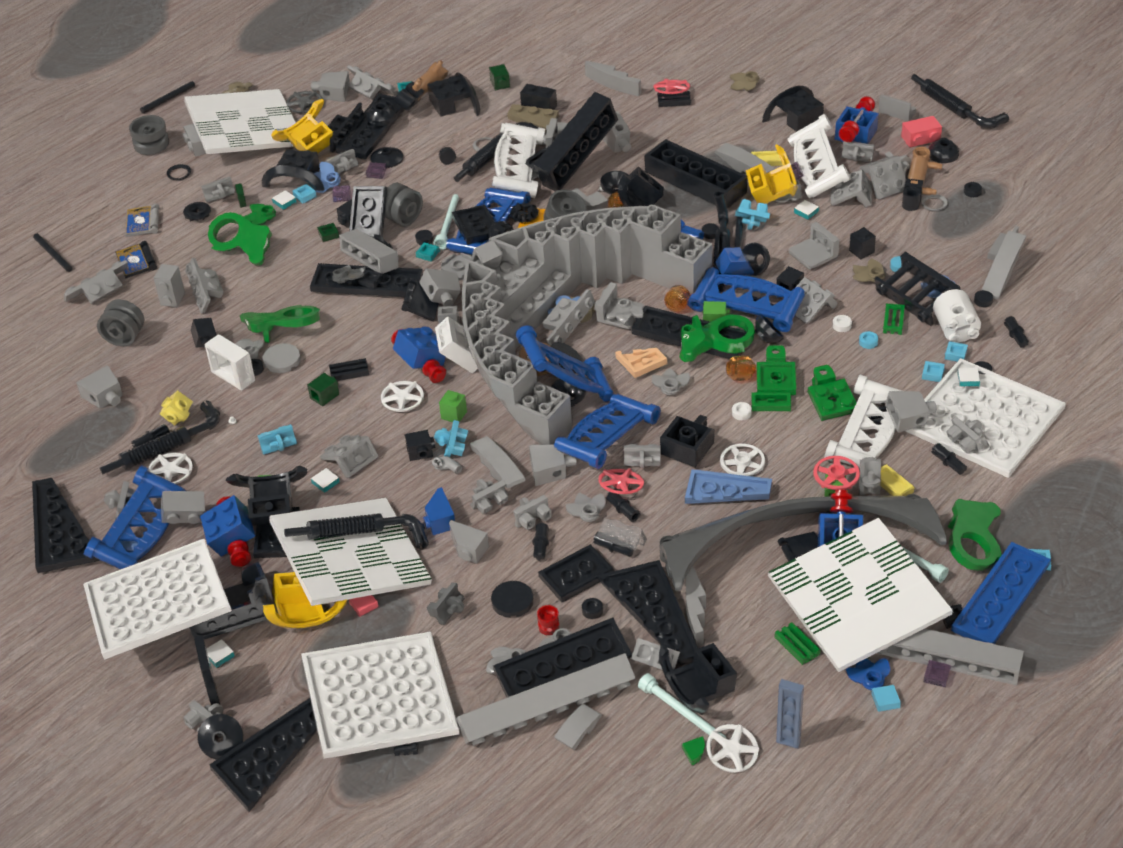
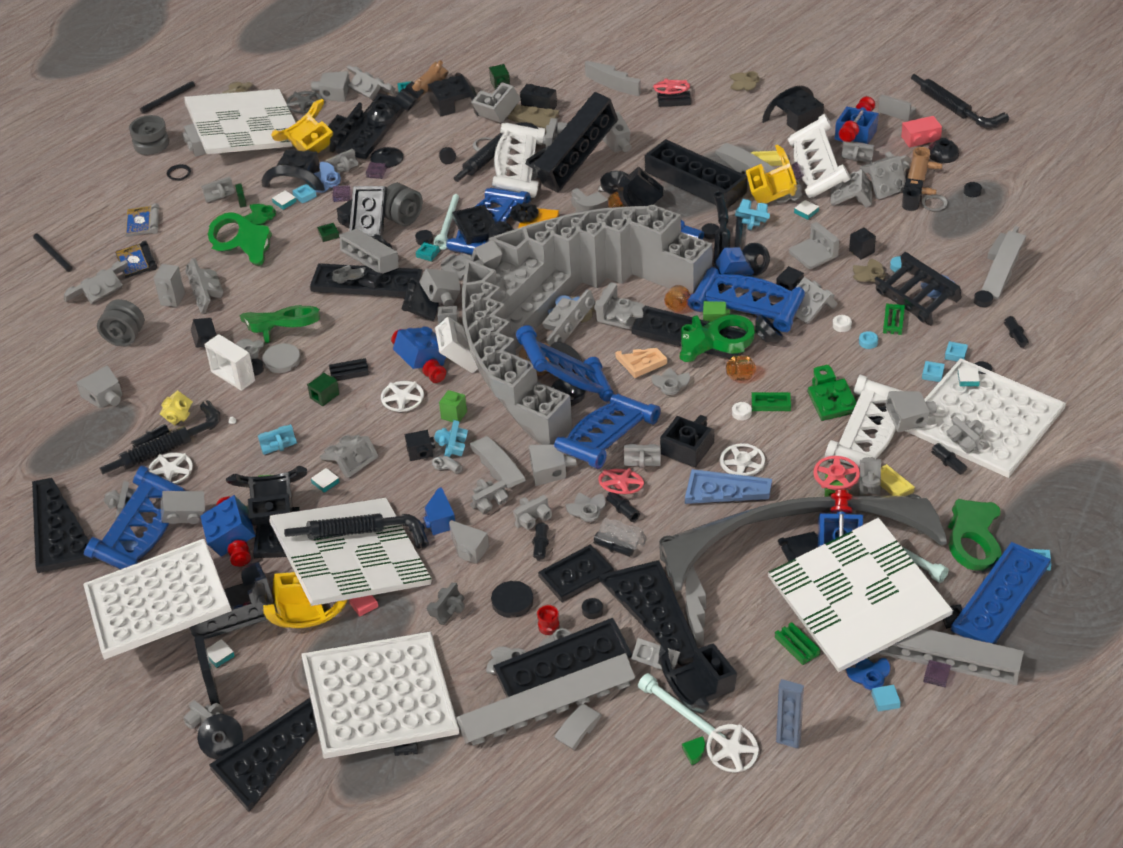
(191, 209): black gear -> none
(496, 105): none -> light grey brick
(564, 203): dark grey wheel -> none
(776, 367): green plate -> none
(957, 316): white cylinder -> none

